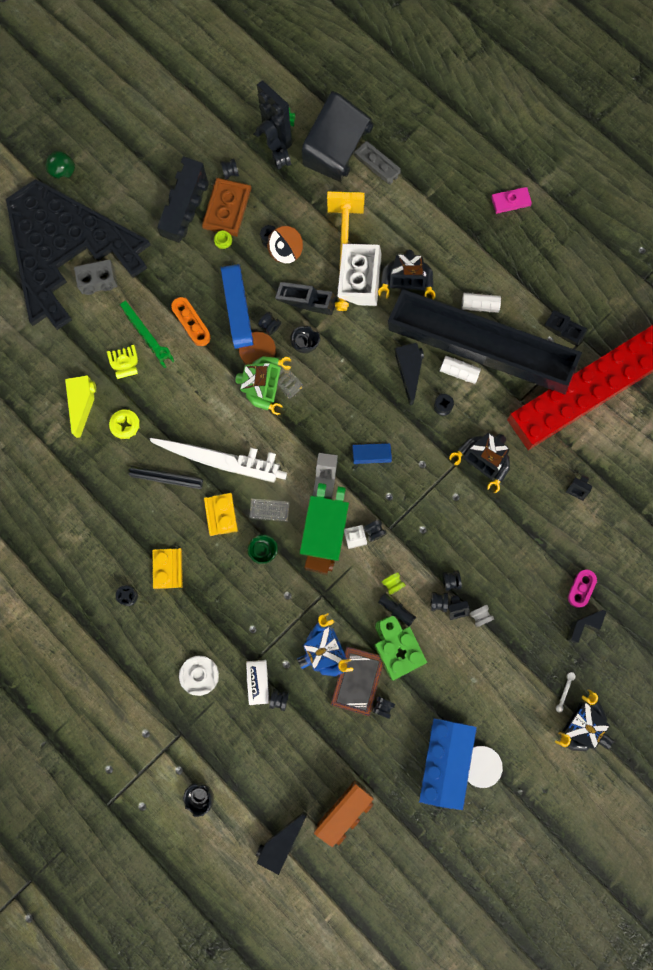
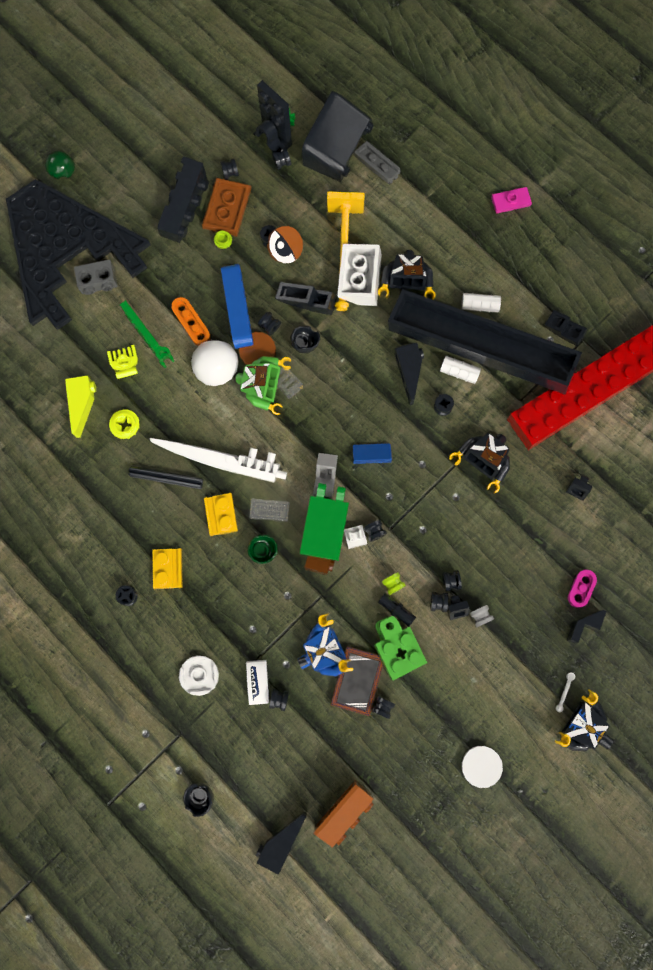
(214, 362): none -> white cylinder
(448, 764): blue slope -> none

